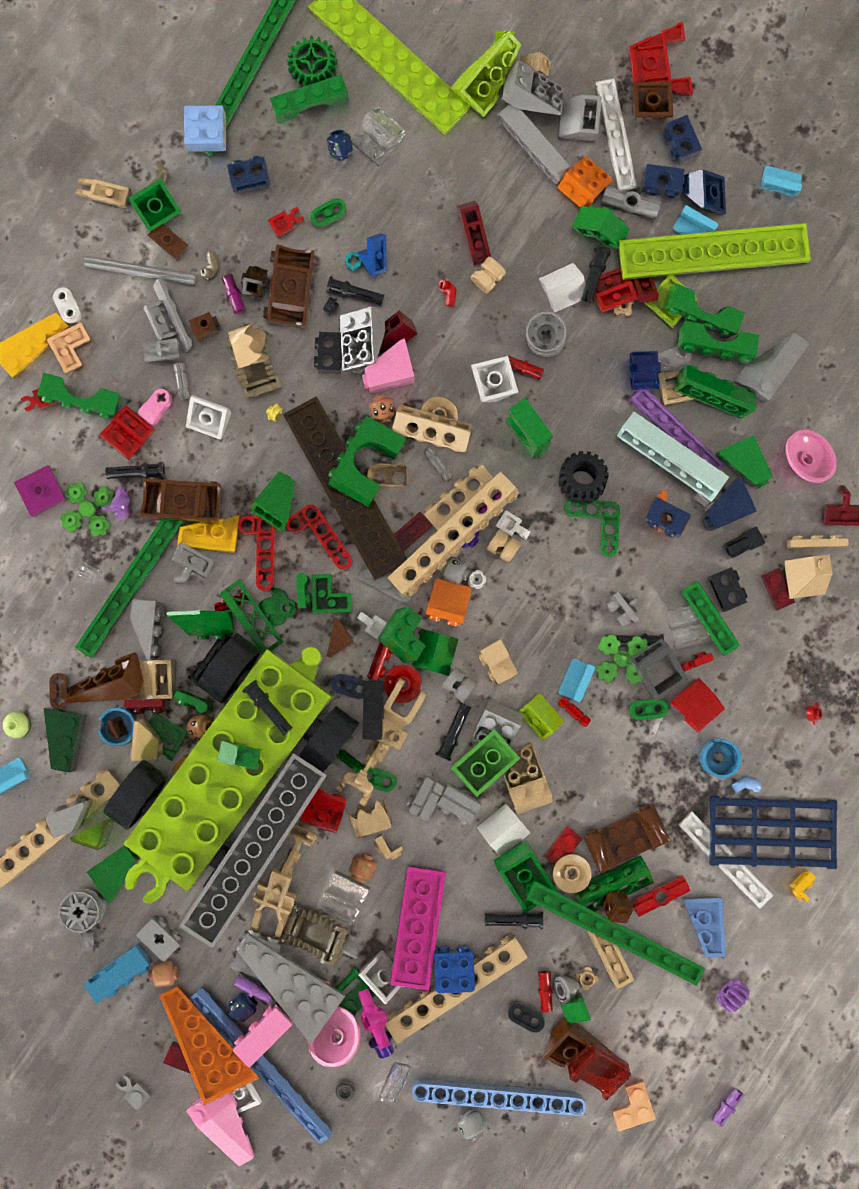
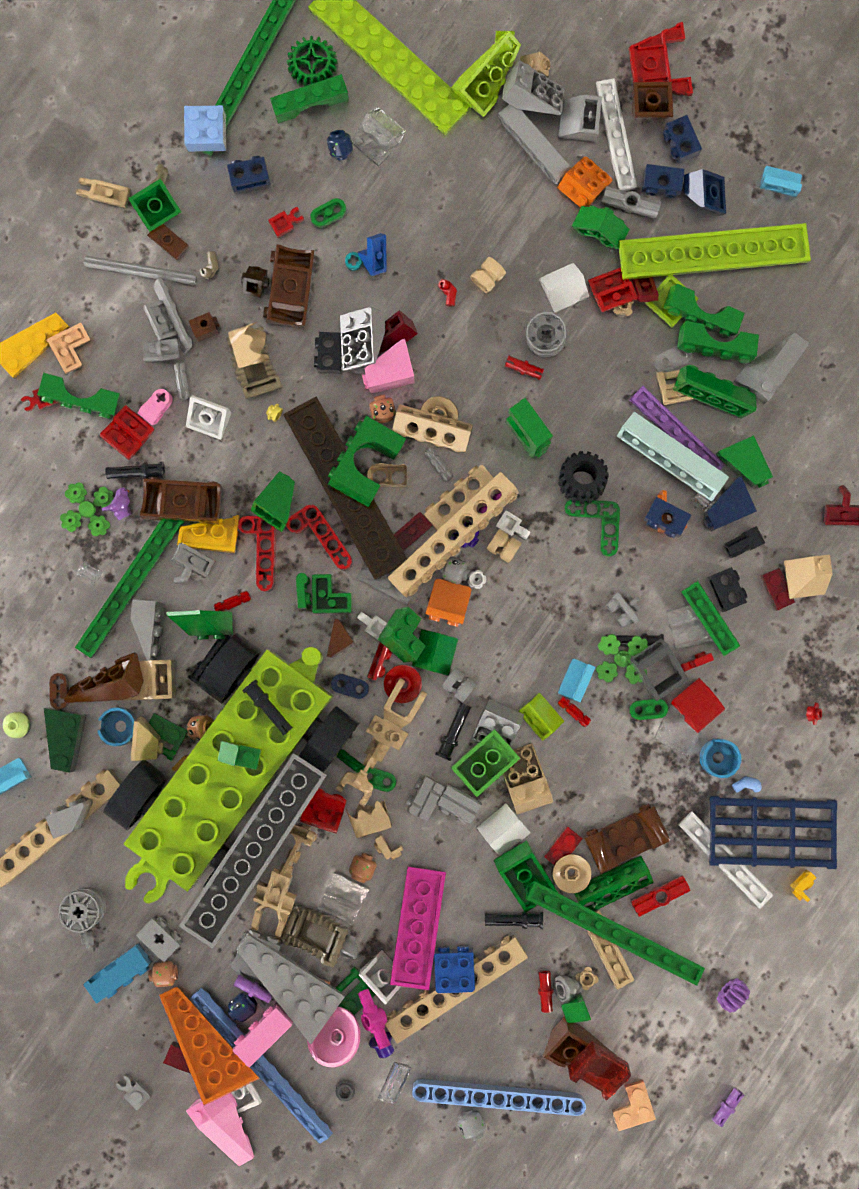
(40, 490): magenta plate -> none
(66, 305): white plate -> none
(96, 836): clear neon green slope -> none
(111, 872): green slope -> none
(117, 728): reddish brown slope -> none
(138, 706): dark red plate -> none
(189, 699): green plate -> none
(233, 293): magenta pin -> none
(245, 621): green fence -> none
(275, 606): green plate -> none
(331, 305): black plate -> none
(346, 289): black pin -> none
(373, 710): black slope -> none
(474, 231): dark red slope -> none
(494, 379): white slope -> none
(498, 662): tan brick -> none
(525, 1017): black plate -> none
(597, 267): black pin -> none
(617, 907): reddish brown brick -> none
(644, 370): clear blue brick -> none
(693, 222): medium azure panel -> none
(709, 924): medium blue wing -> none
(799, 542): tan plate -> none
(811, 456): bright pink dish -> none

